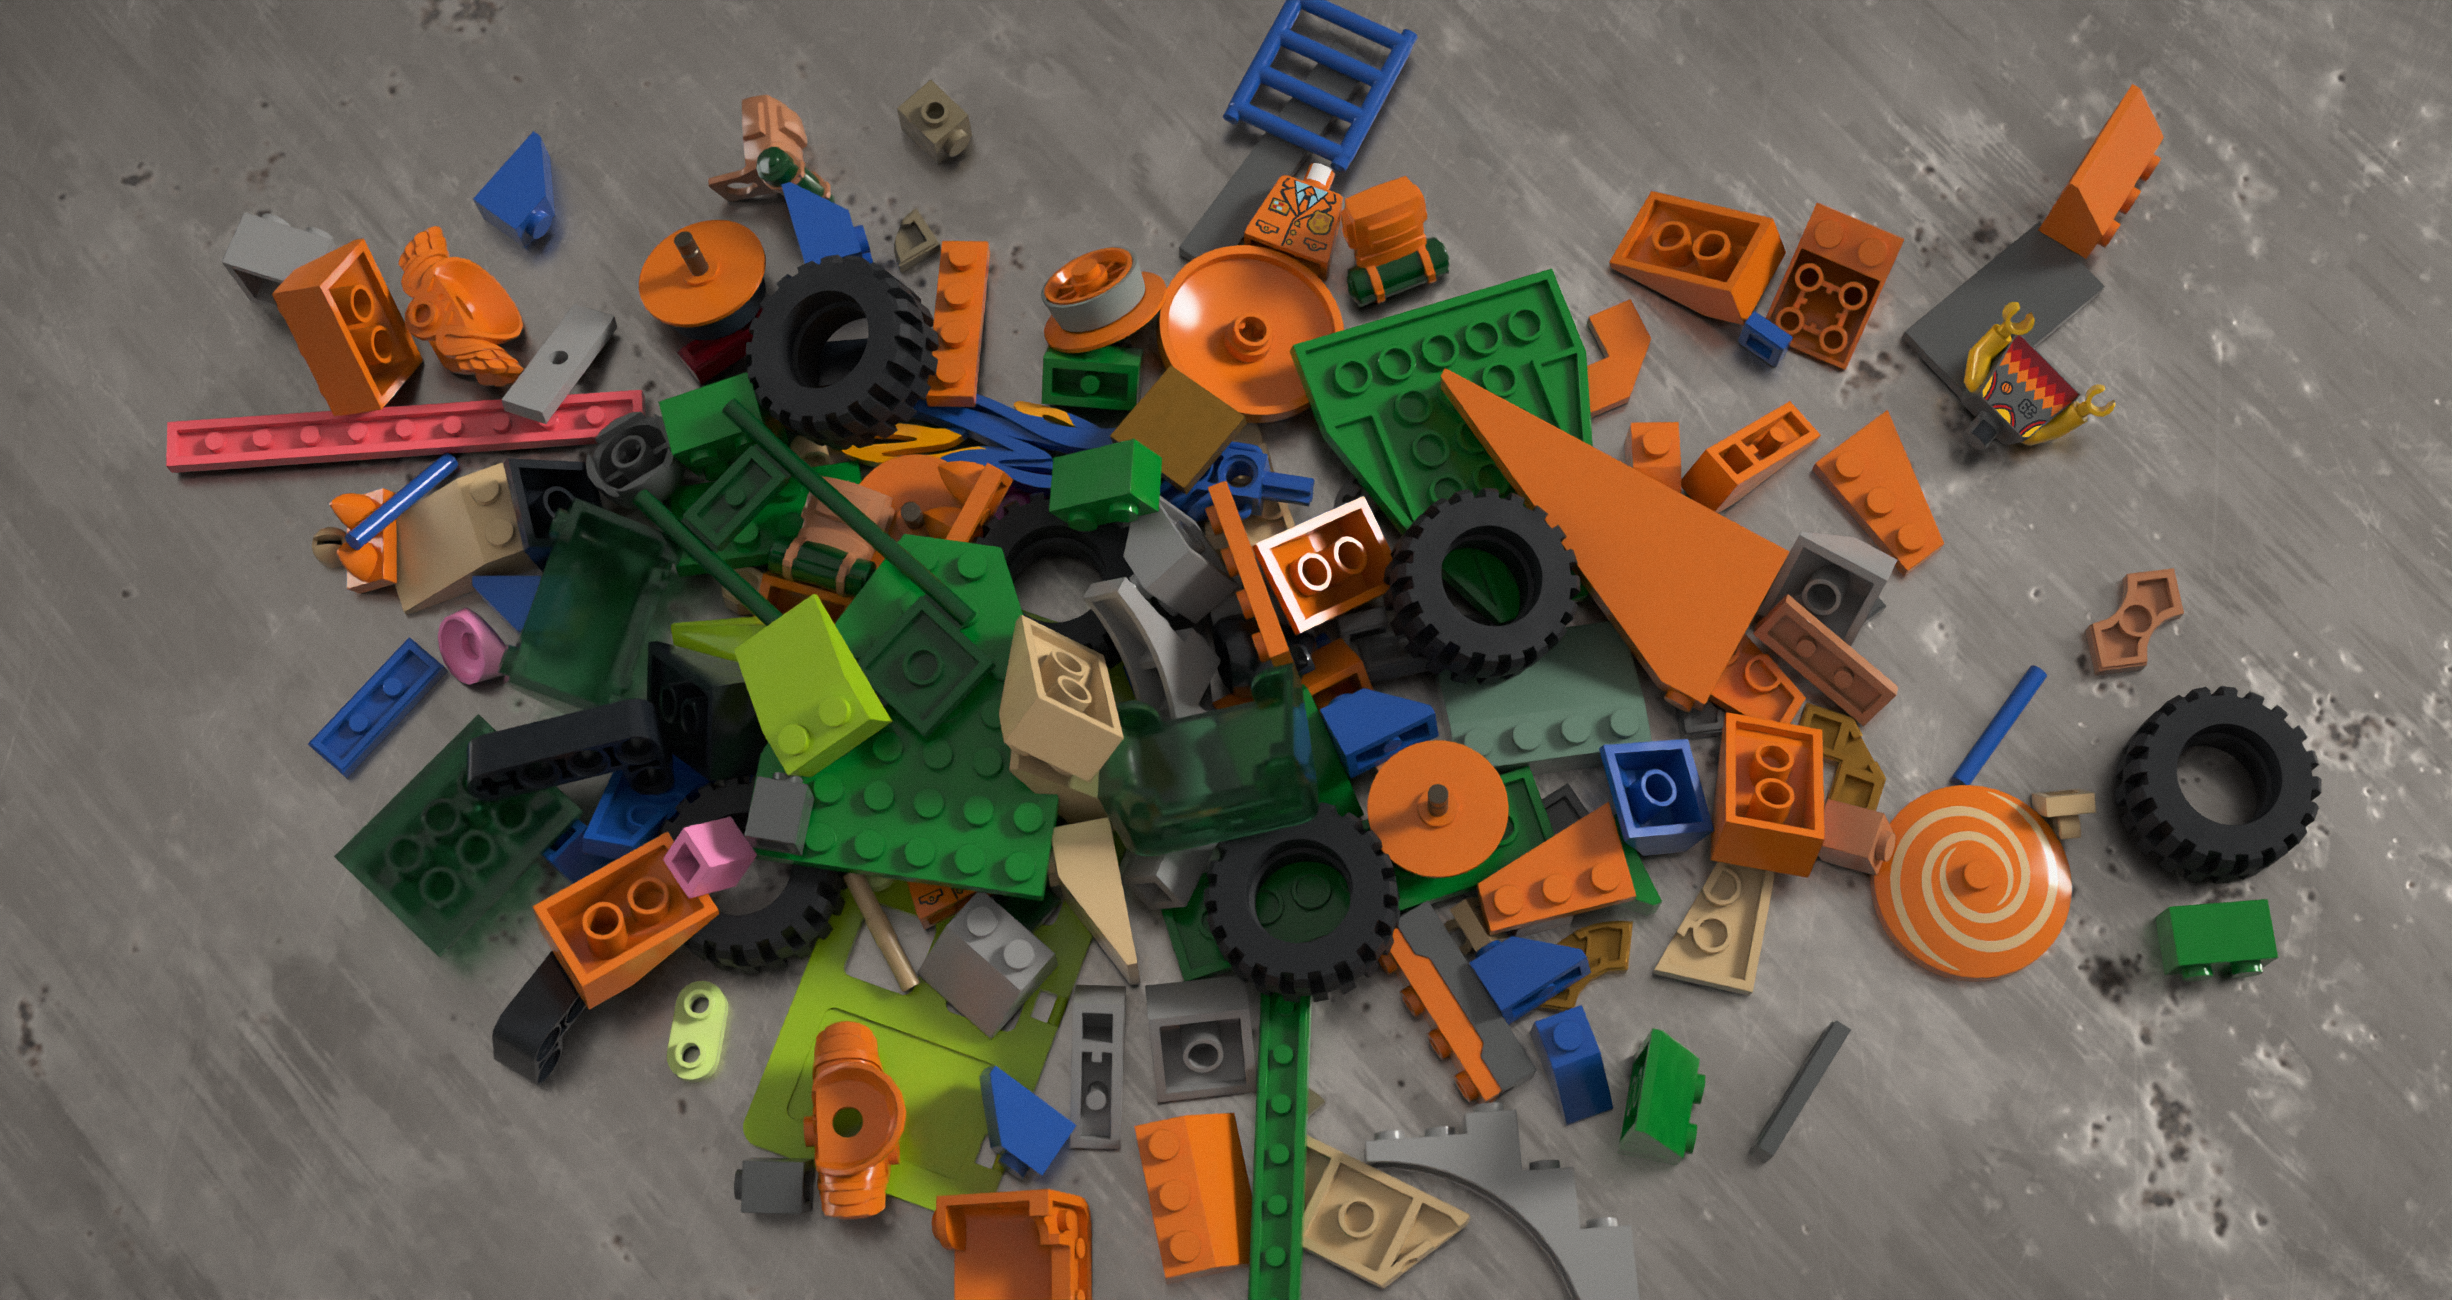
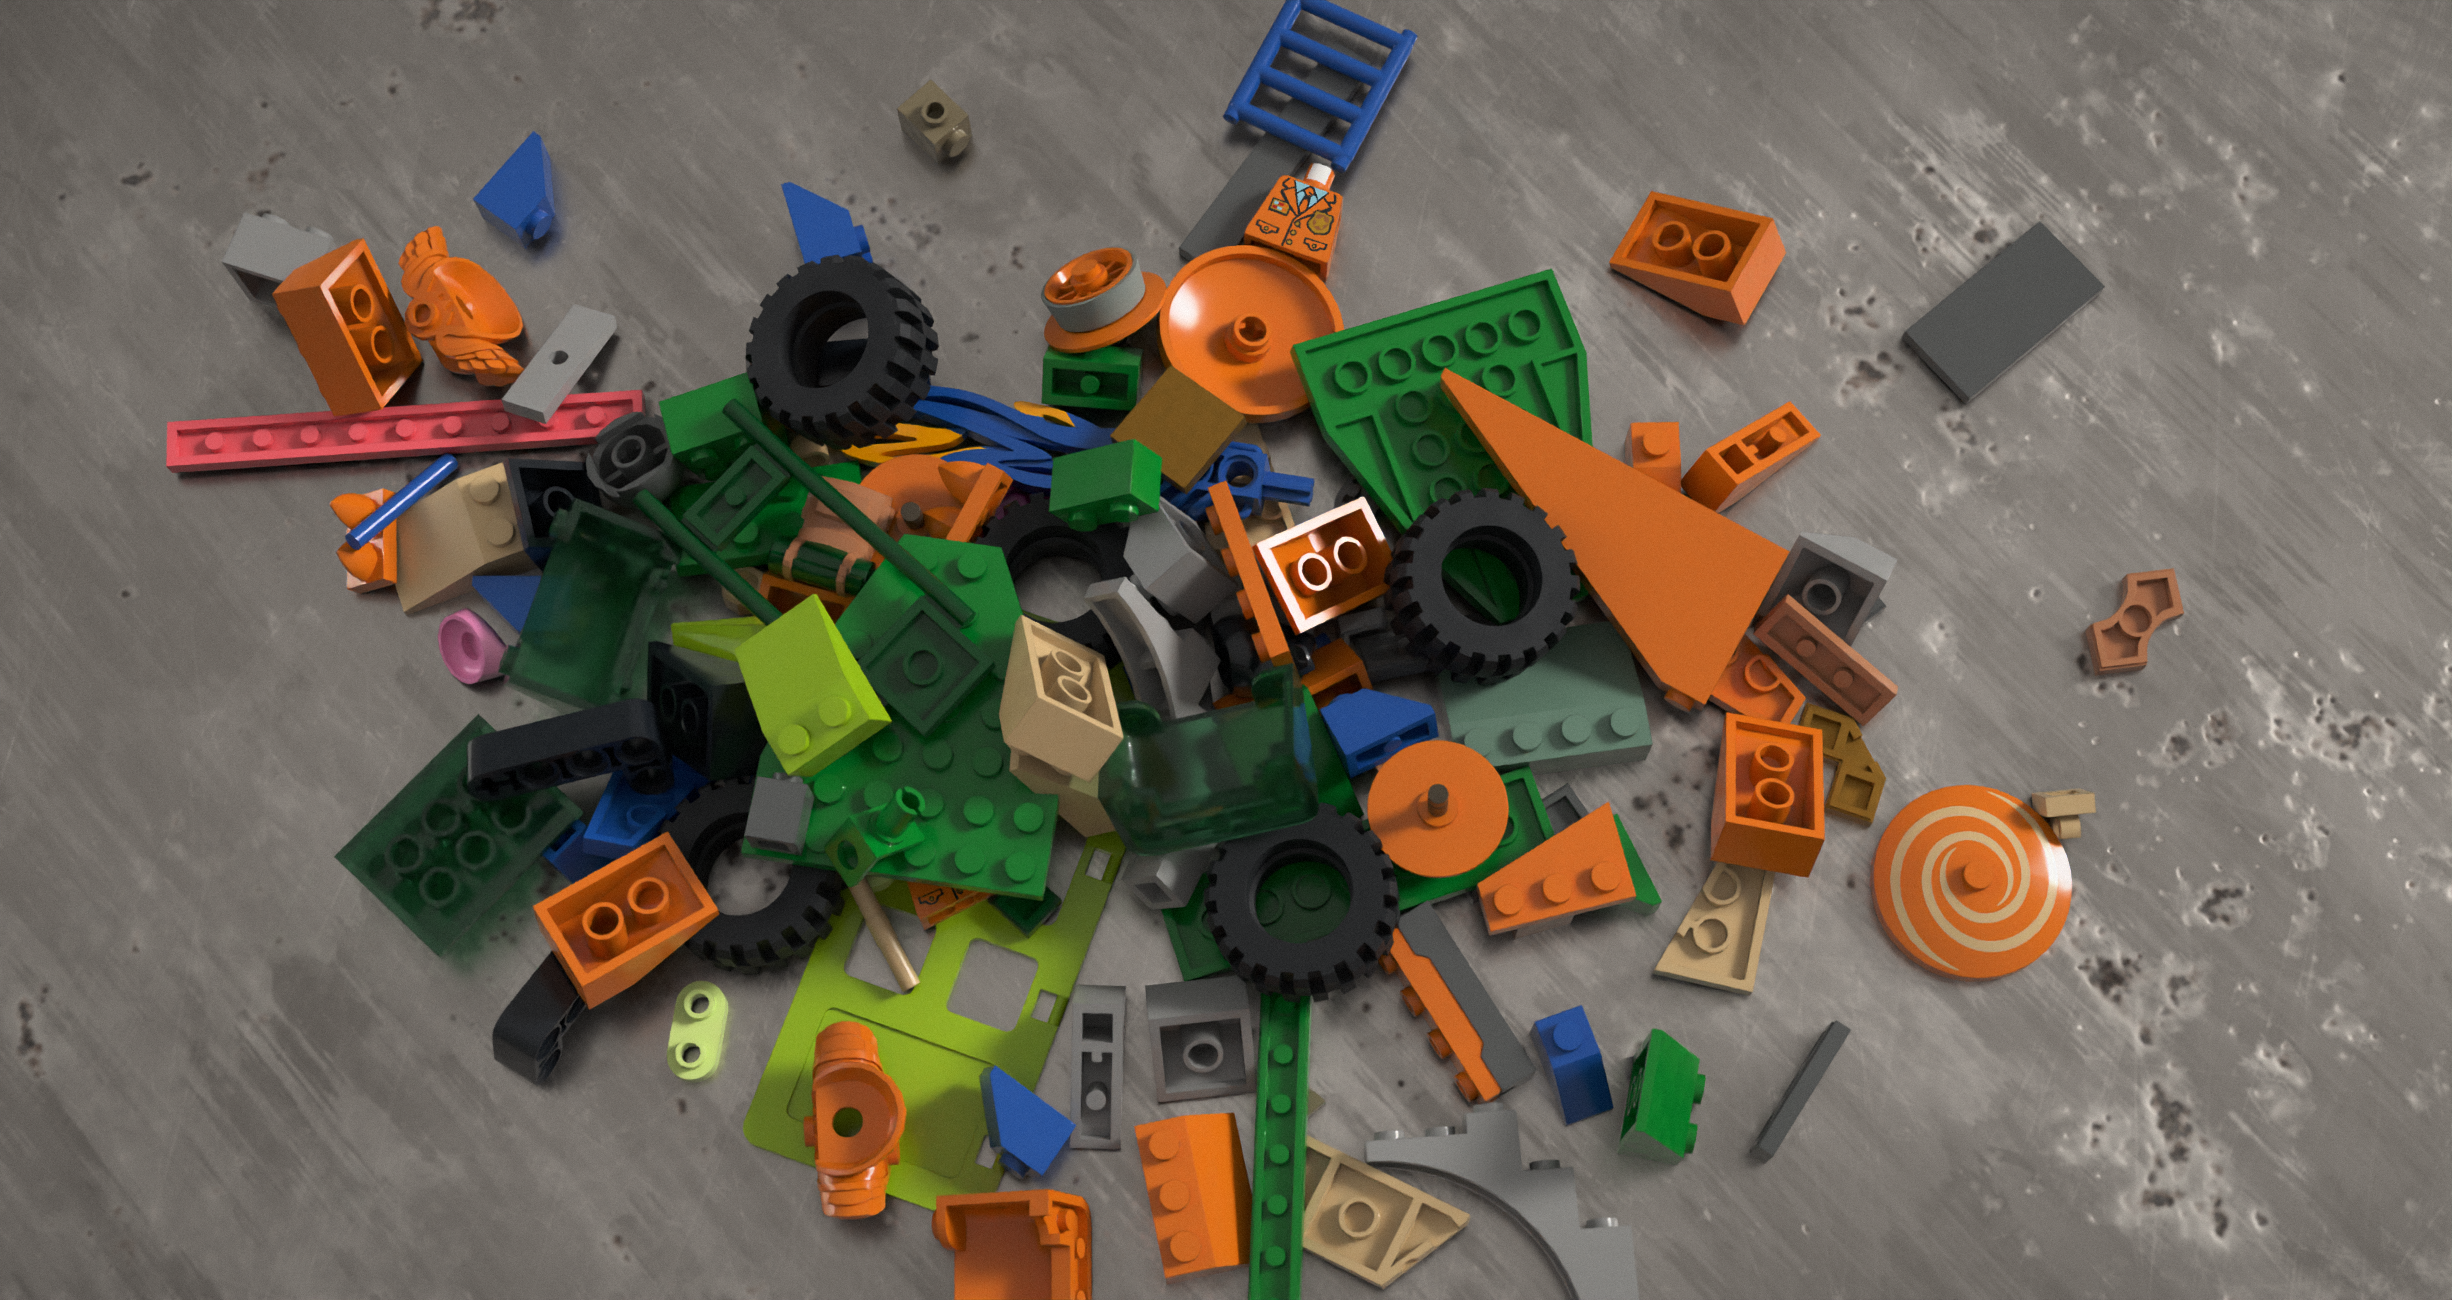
(326, 553): tan hinge -> none
(377, 707): blue tile -> none
(705, 279): orange piece -> none
(709, 857): bright pink brick -> none
(711, 357): dark red tile -> none
(772, 153): nougat piece -> none
(775, 1185): dark grey brick -> none
(877, 834): none -> green bracket
(914, 242): dark tan tile -> none
(959, 322): orange plate -> none
(987, 964): light grey slope -> none
(1091, 884): tan slope -> none
(1390, 242): orange piece -> none
(1471, 920): tan tile -> none
(1526, 973): blue slope -> none
(1607, 953): pearl gold tile -> none
(1624, 346): orange tile -> none
(1657, 795): blue slope -> none
(1702, 723): dark grey tile -> none
(1765, 339): blue tile -> none
(1833, 284): orange slope -> none
(1856, 837): nougat brick -> none
(1882, 493): orange wing -> none
(1999, 726): blue bar -> none
(2018, 391): torso -> none
(2106, 178): orange slope -> none
(2216, 938): green brick -> none
(2255, 738): black tyre -> none

